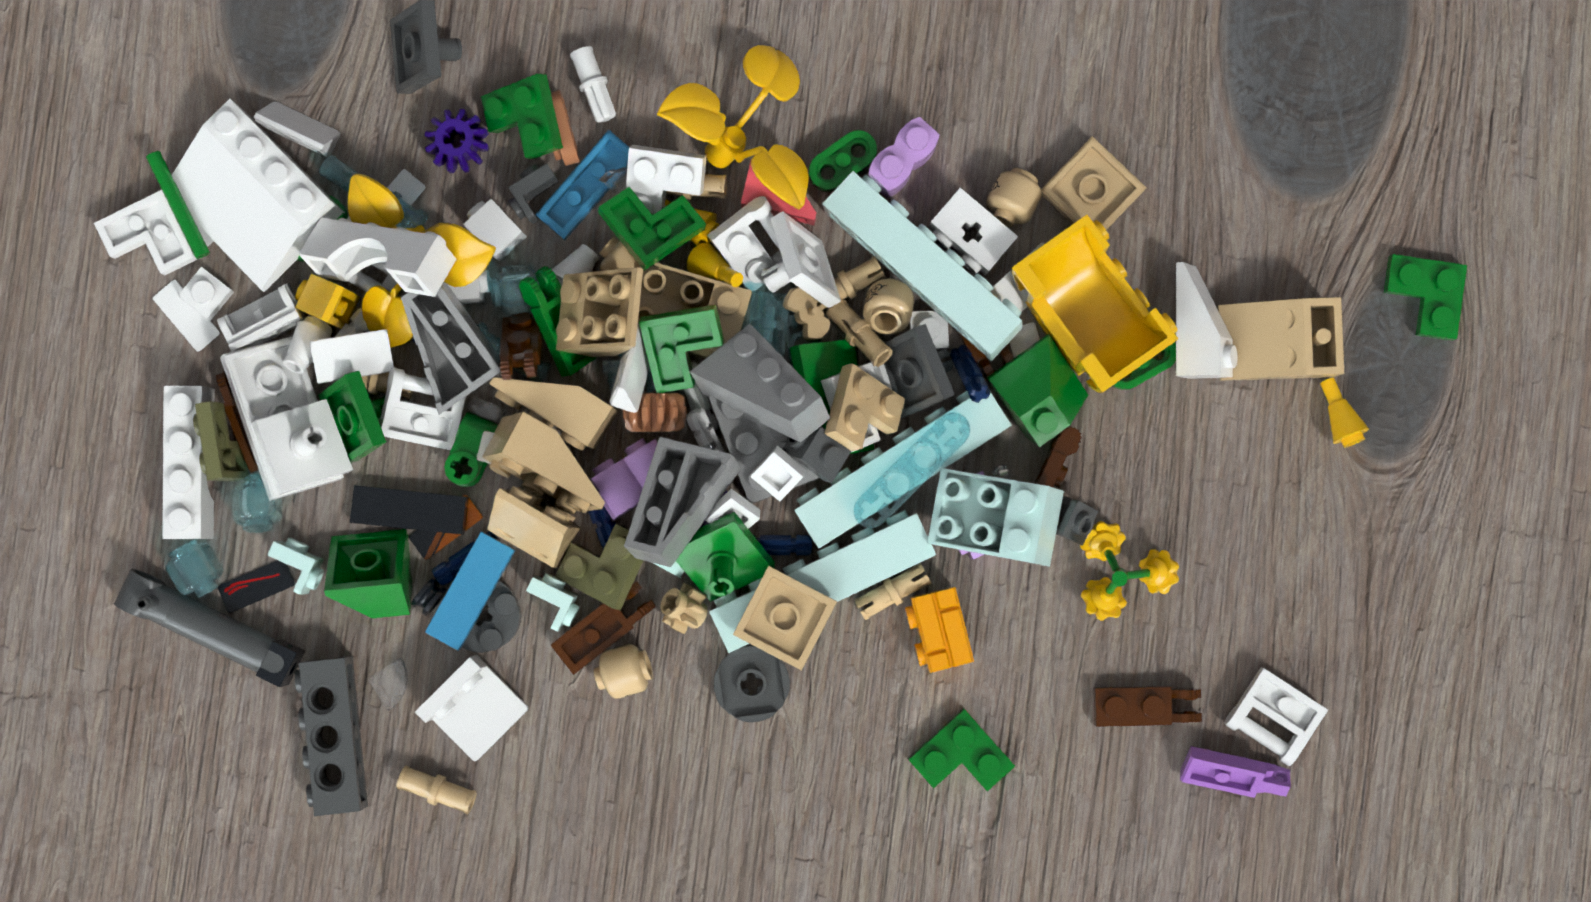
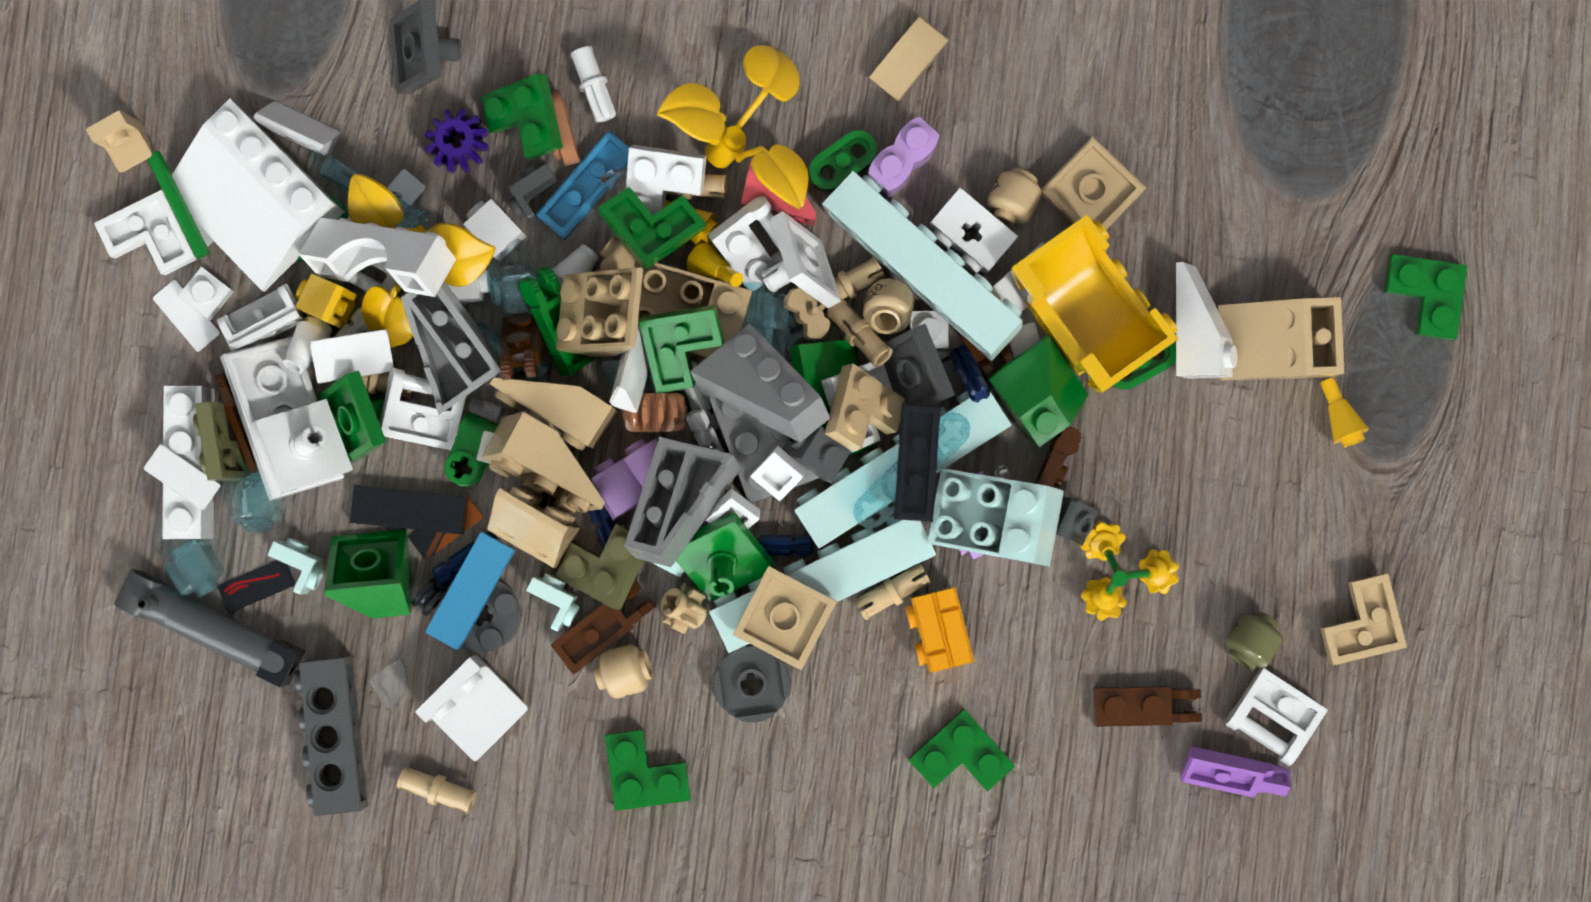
(122, 138): none -> tan slope
(181, 477): none -> white sticker
(636, 782): none -> green plate
(909, 58): none -> tan slope
(917, 462): none -> black tile
(1254, 640): none -> olive head
(1376, 626): none -> tan plate

